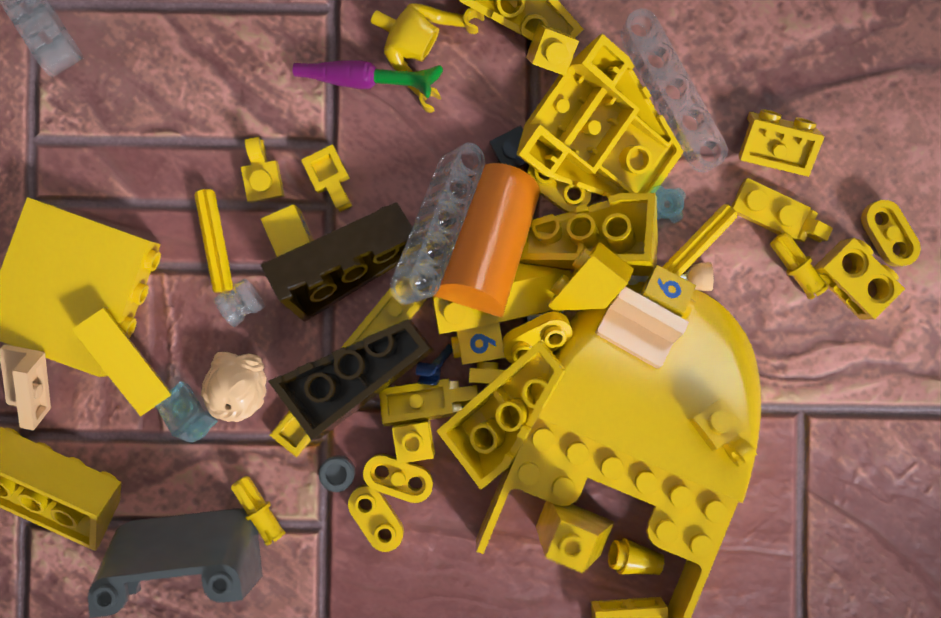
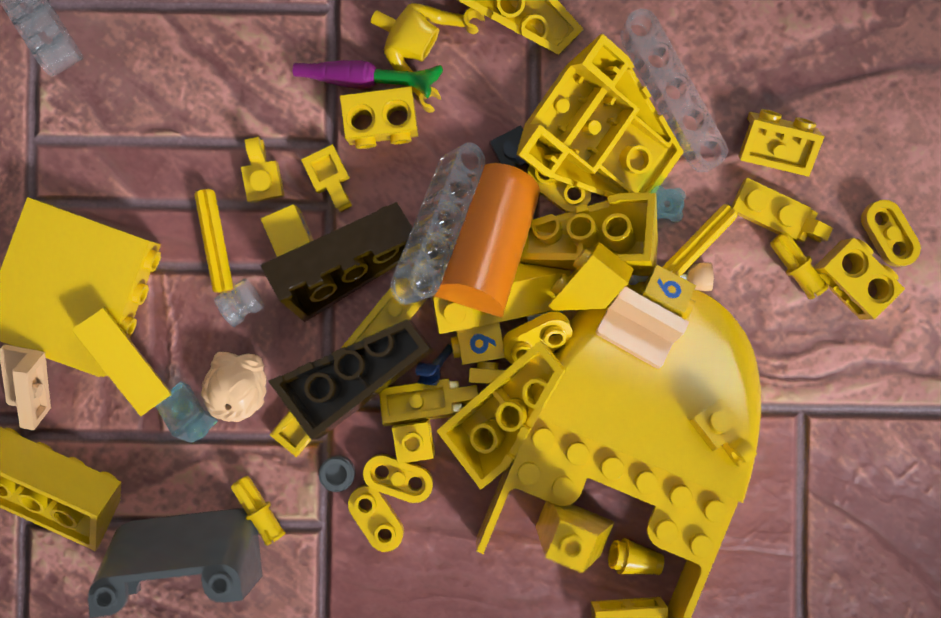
(379, 106): none -> yellow brick
(552, 49): yellow brick -> none

